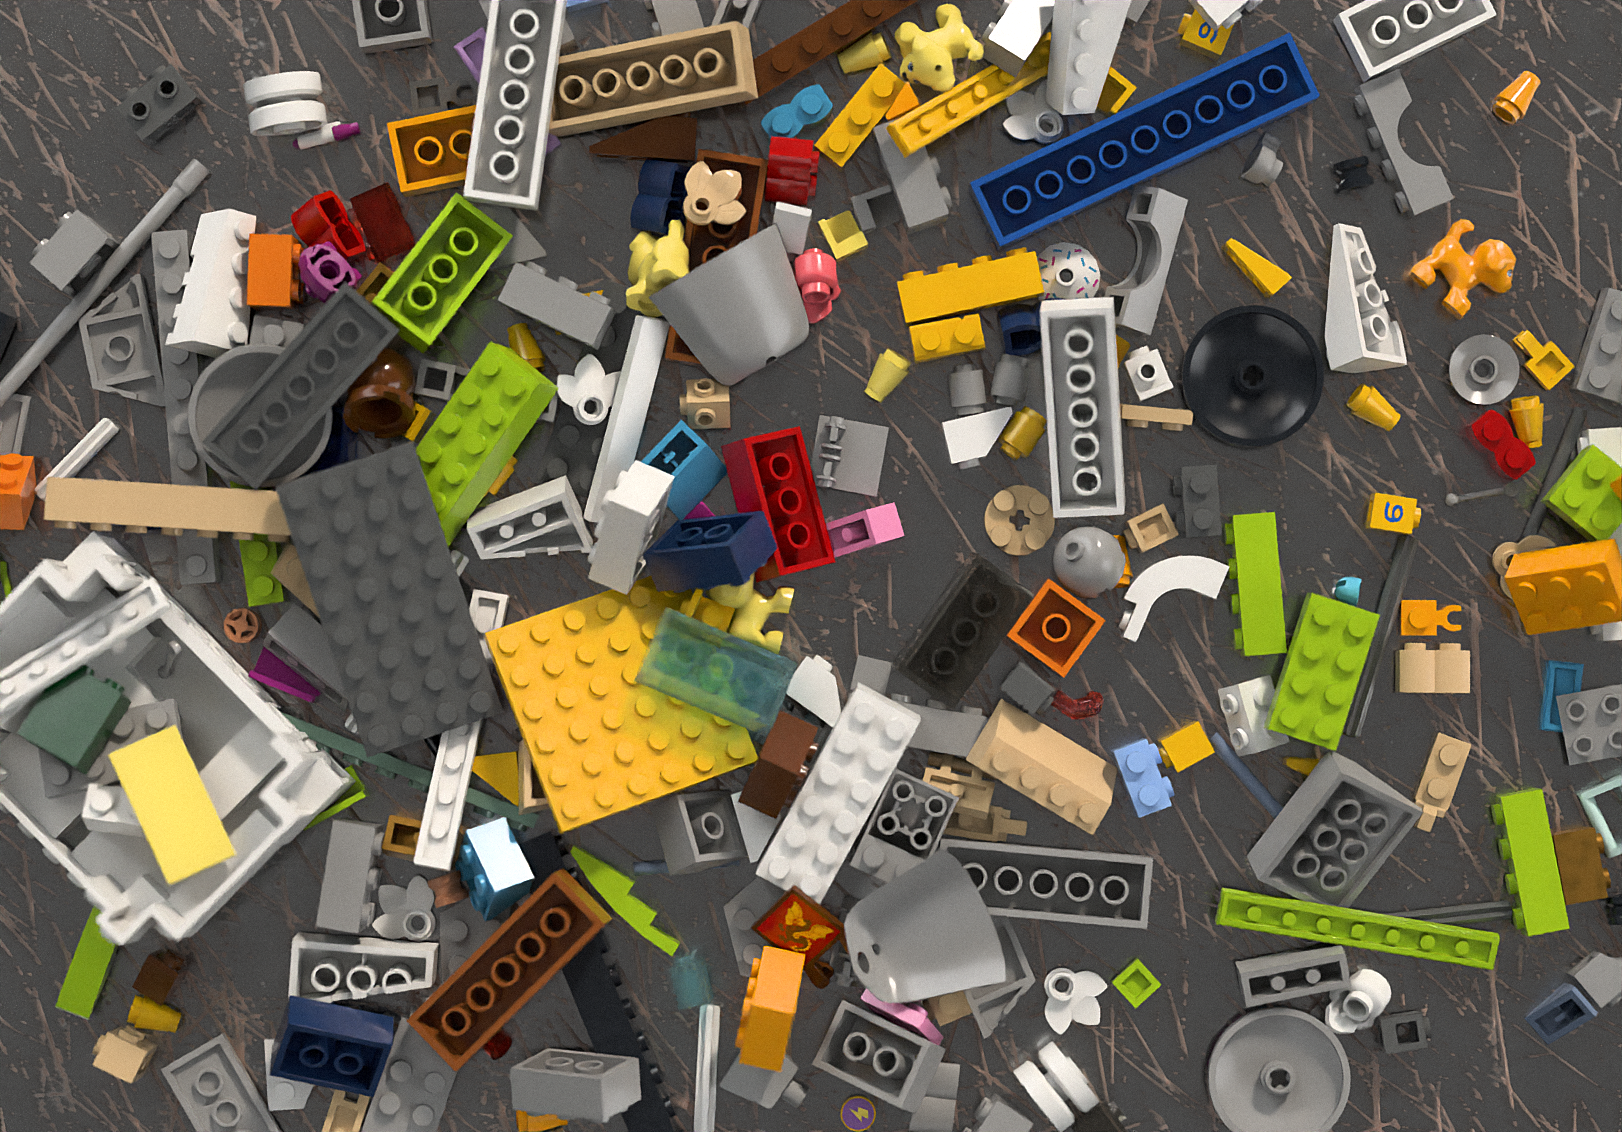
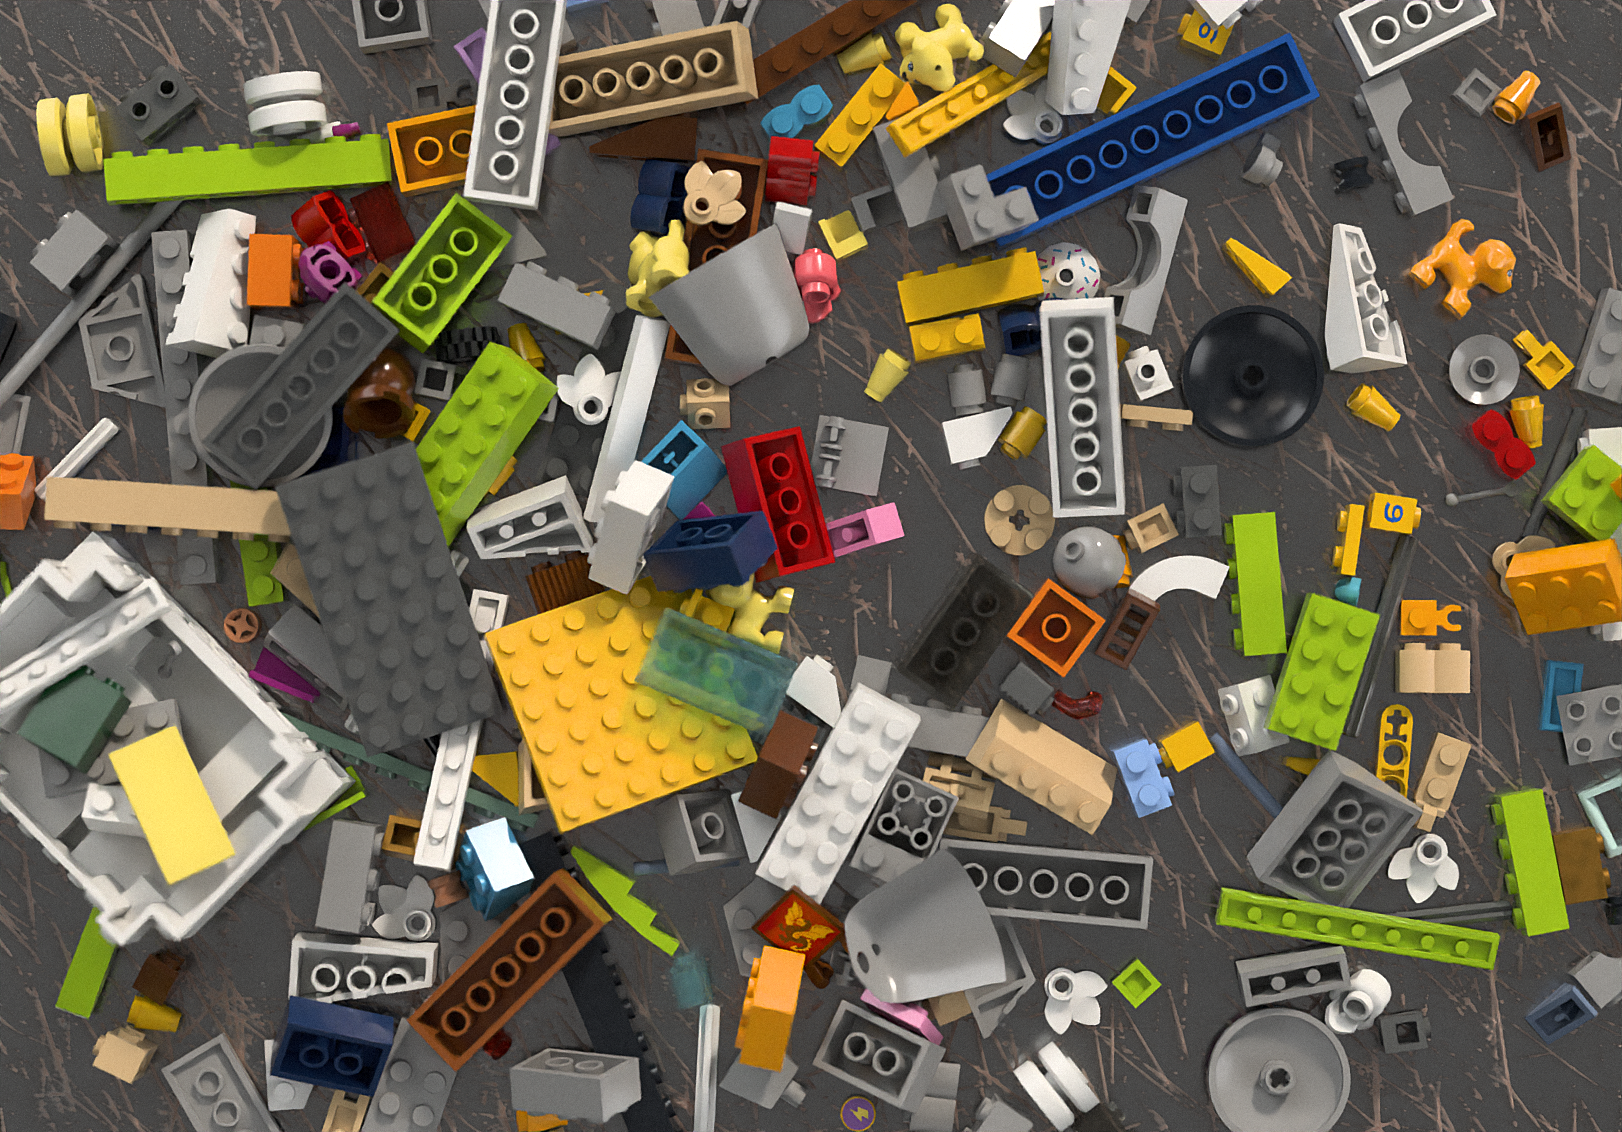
(69, 135): none -> light yellow wheel
(247, 171): none -> lime brick
(464, 343): none -> black tyre
(562, 583): none -> reddish brown brick
(975, 211): none -> light grey brick
(1146, 622): none -> reddish brown slope
(1350, 525): none -> yellow plate
(1400, 771): none -> yellow beam
(1424, 873): none -> white plate
(1476, 93): none -> light grey tile
(1546, 136): none -> reddish brown slope

